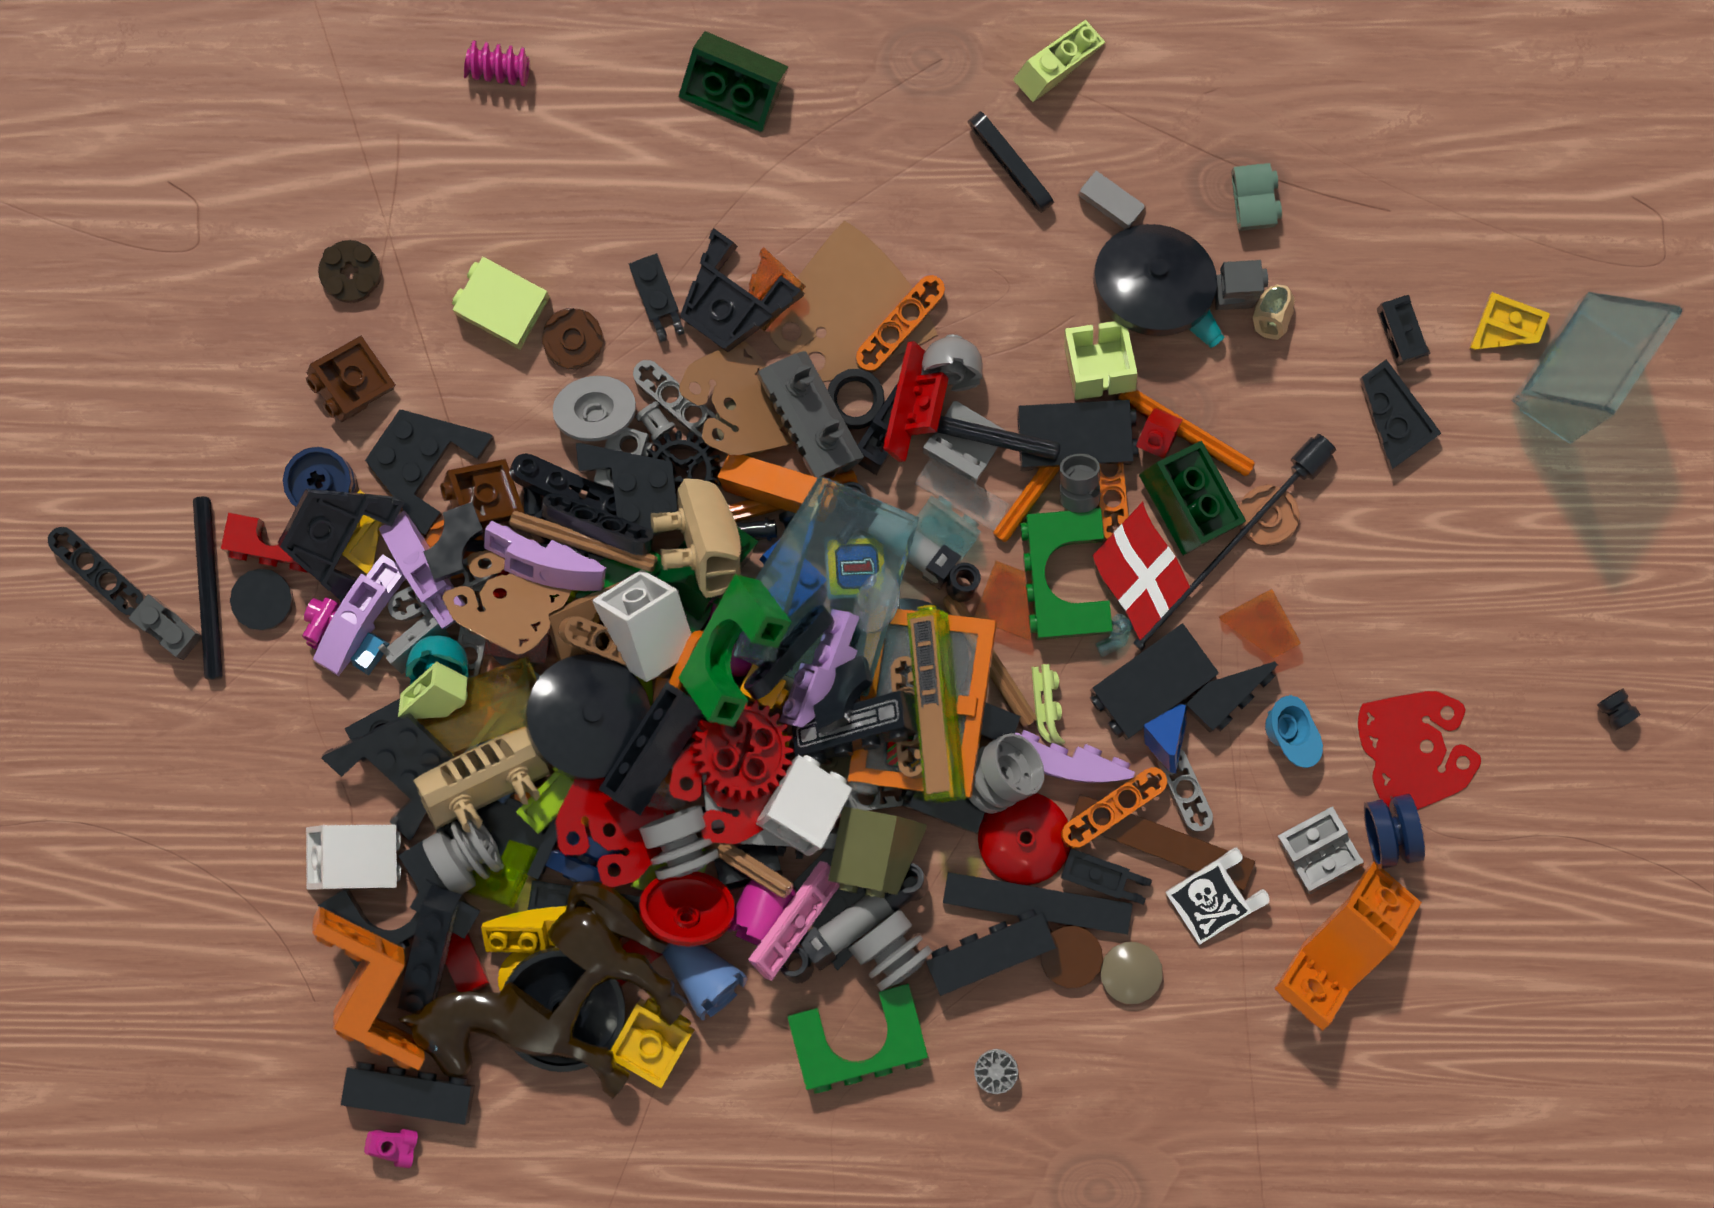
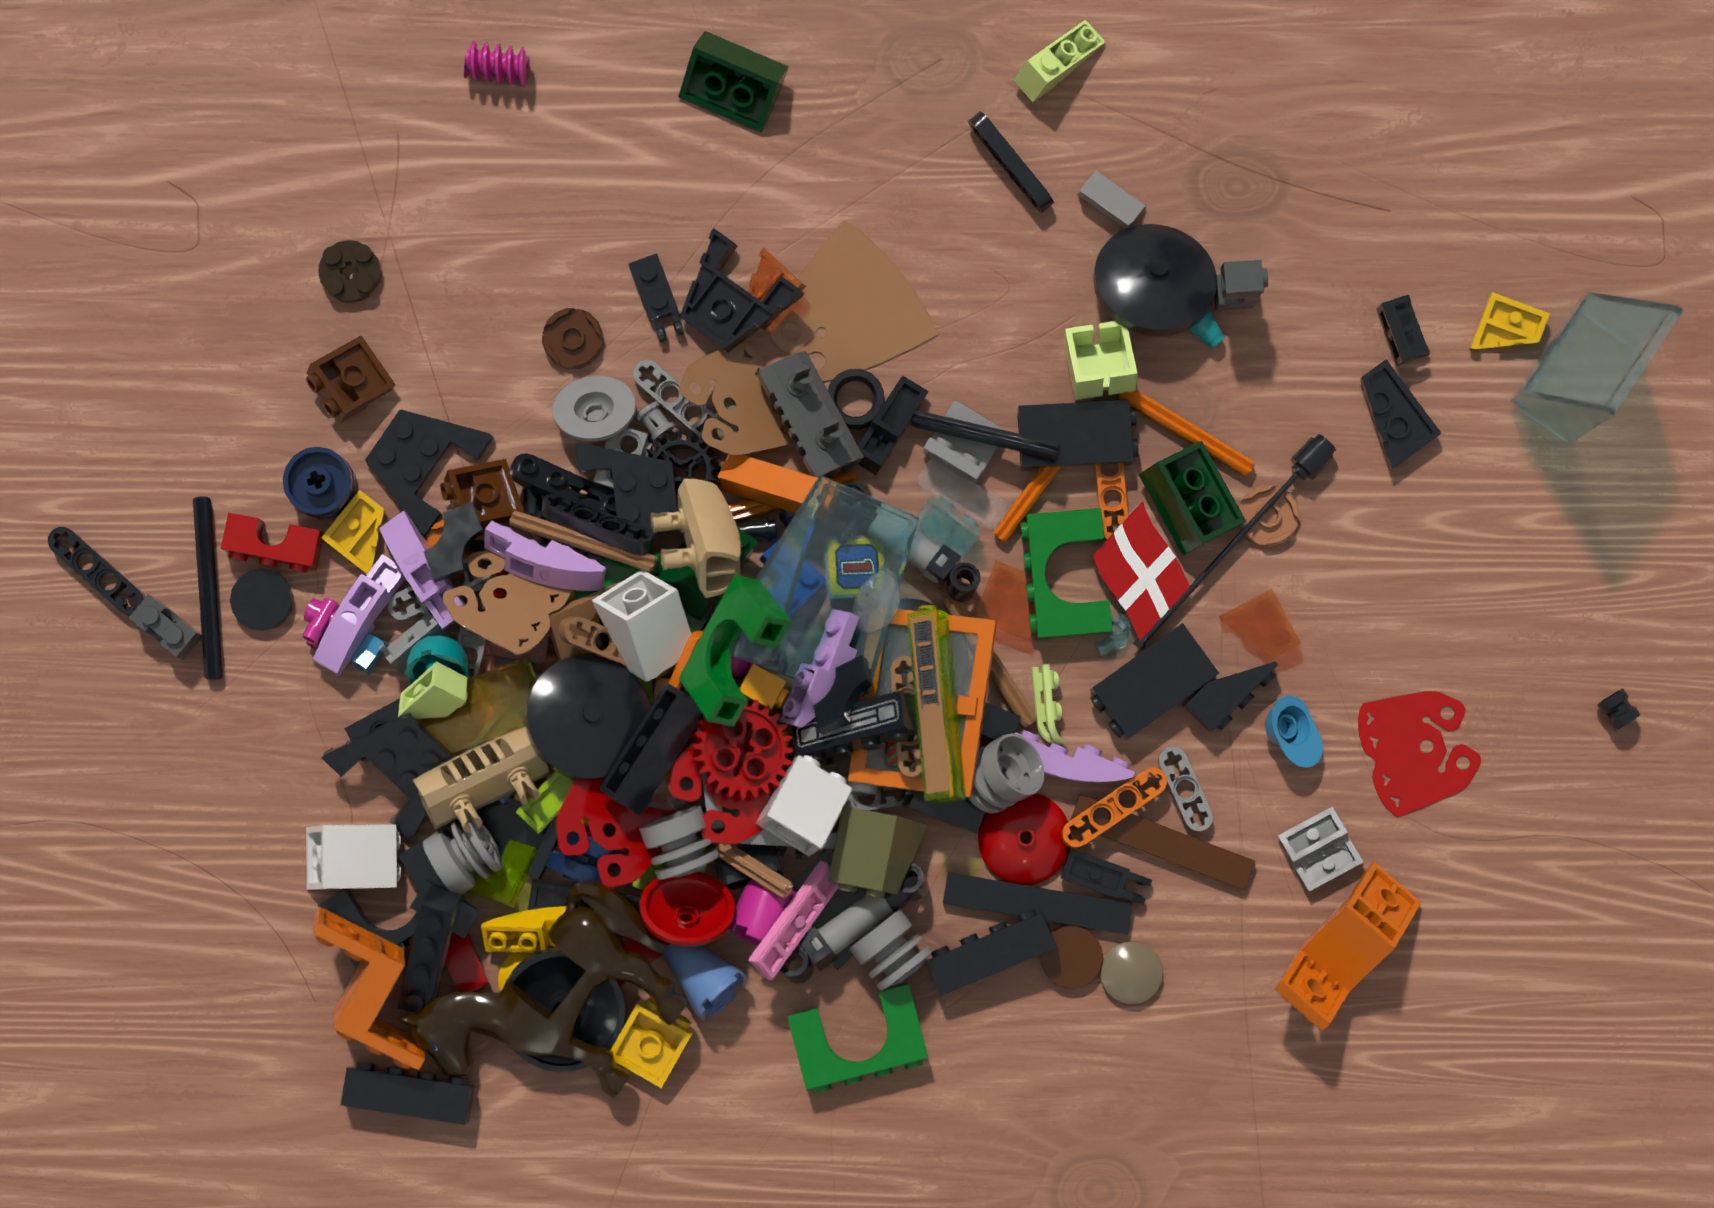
(324, 527): black wing -> none
(398, 1146): dark pink plate -> none
(500, 302): yellowish green brick -> none
(789, 652): black beam -> none
(898, 322): orange beam -> none
(916, 403): red bracket -> none
(956, 359): light grey cylinder -> none
(996, 1071): light grey wheel -> none
(1079, 483): dark grey wheel -> none
(1159, 433): red brick -> none
(1166, 735): blue slope -> none
(1211, 900): flag -> none
(1255, 196): sand green brick -> none
(1274, 312): tan rock -> none
(1394, 831): dark blue wheel -> none

